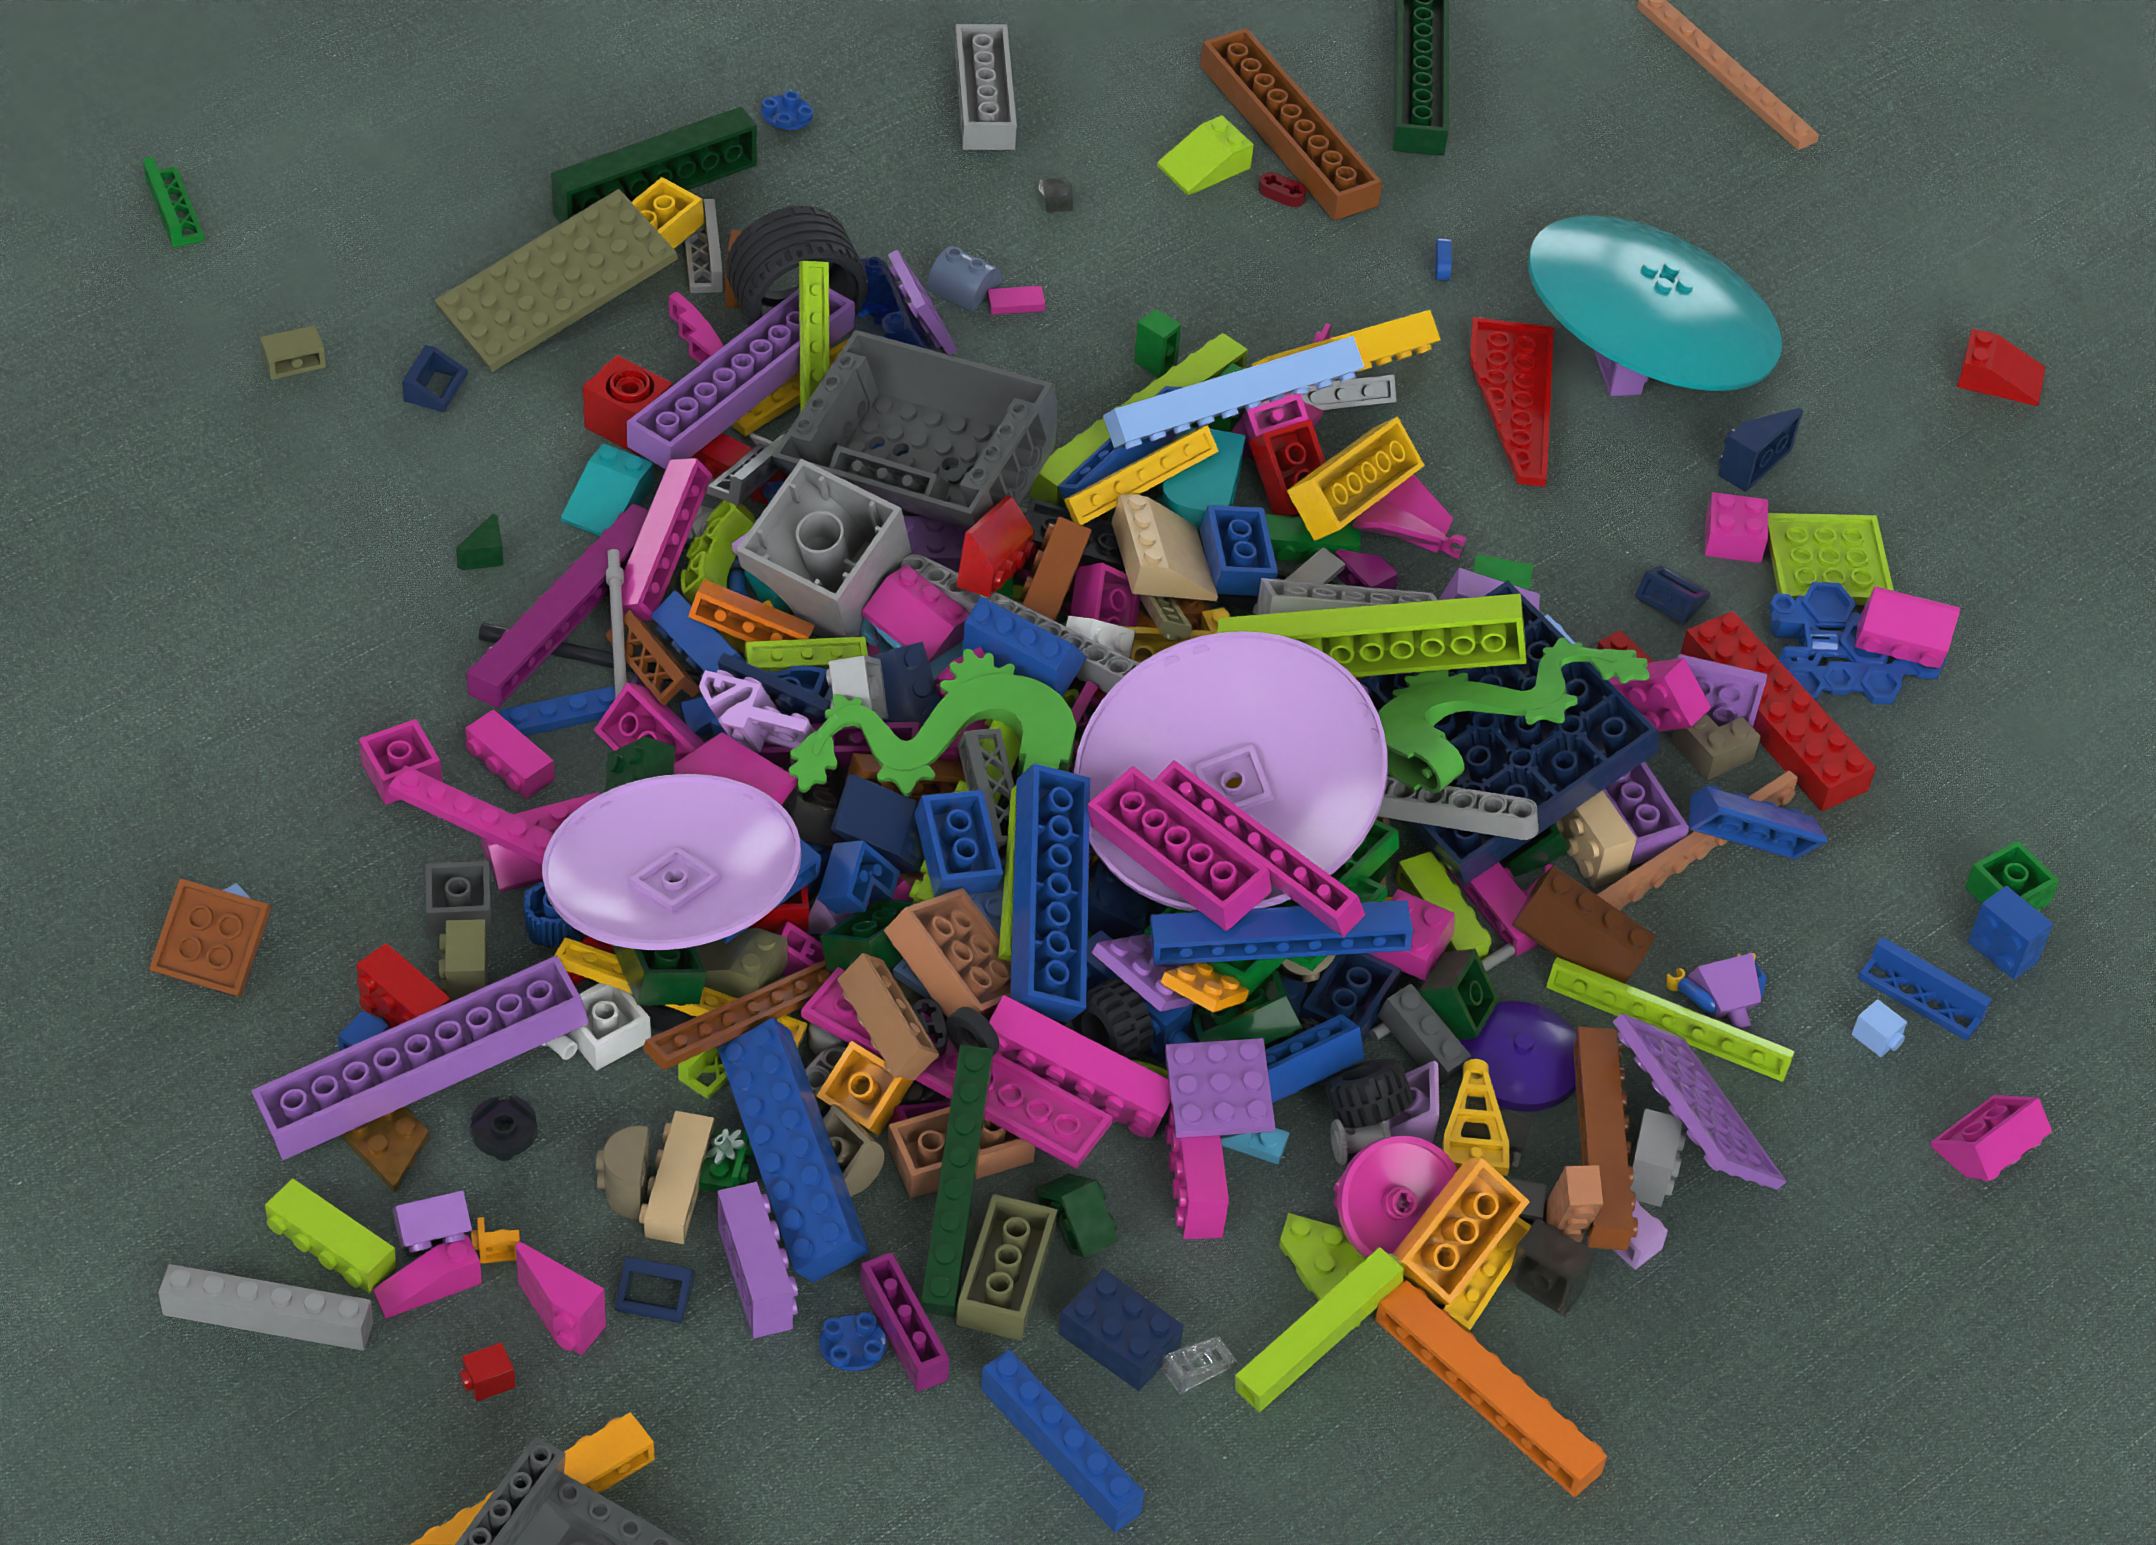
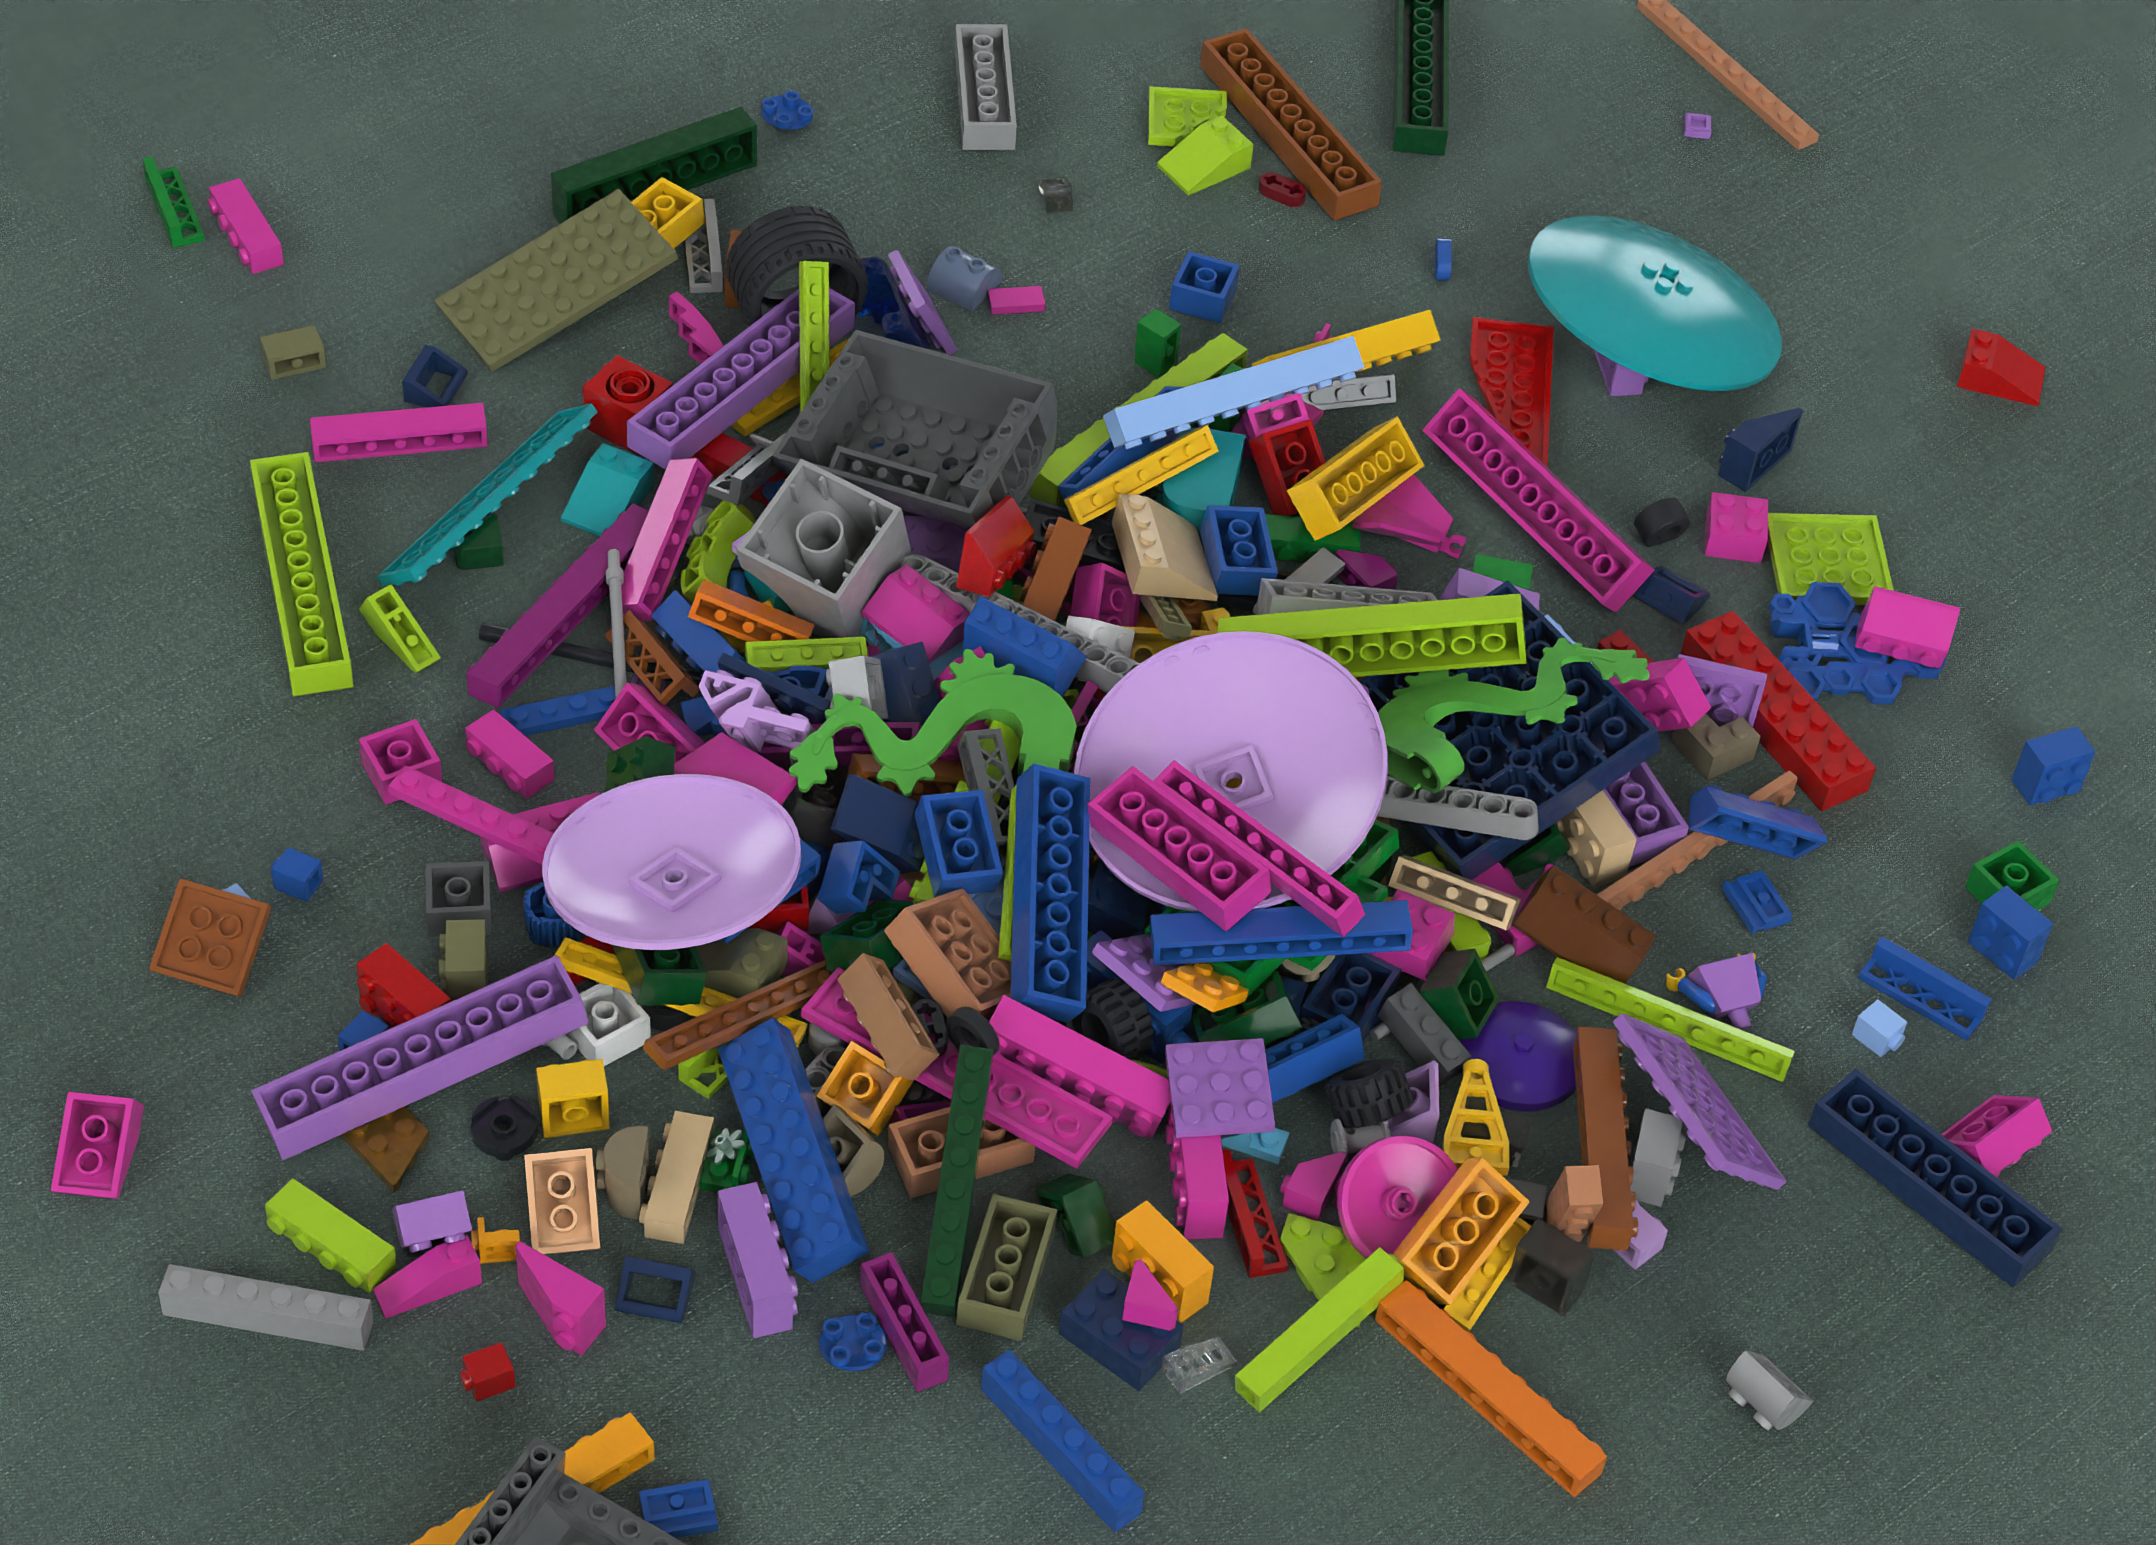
(96, 1144): none -> dark pink slope
(245, 226): none -> dark pink brick
(297, 874): none -> blue brick
(301, 574): none -> lime brick
(398, 432): none -> dark pink brick
(398, 629): none -> lime slope
(486, 496): none -> teal plate
(562, 1201): none -> light nougat slope
(573, 1098): none -> yellow brick
(680, 1508): none -> blue plate
(1147, 1301): none -> dark pink slope
(1167, 1255): none -> light orange brick
(1179, 111): none -> lime plate
(1204, 287): none -> blue brick
(1243, 1219): none -> red fence
(1312, 1185): none -> dark pink slope
(1454, 892): none -> tan brick
(1538, 500): none -> dark pink brick
(1662, 521): none -> black tyre
(1697, 125): none -> medium lavender tile
(1757, 902): none -> blue plate
(1767, 1390): none -> light grey brick
(1934, 1177): none -> dark blue brick
(2053, 765): none -> blue brick

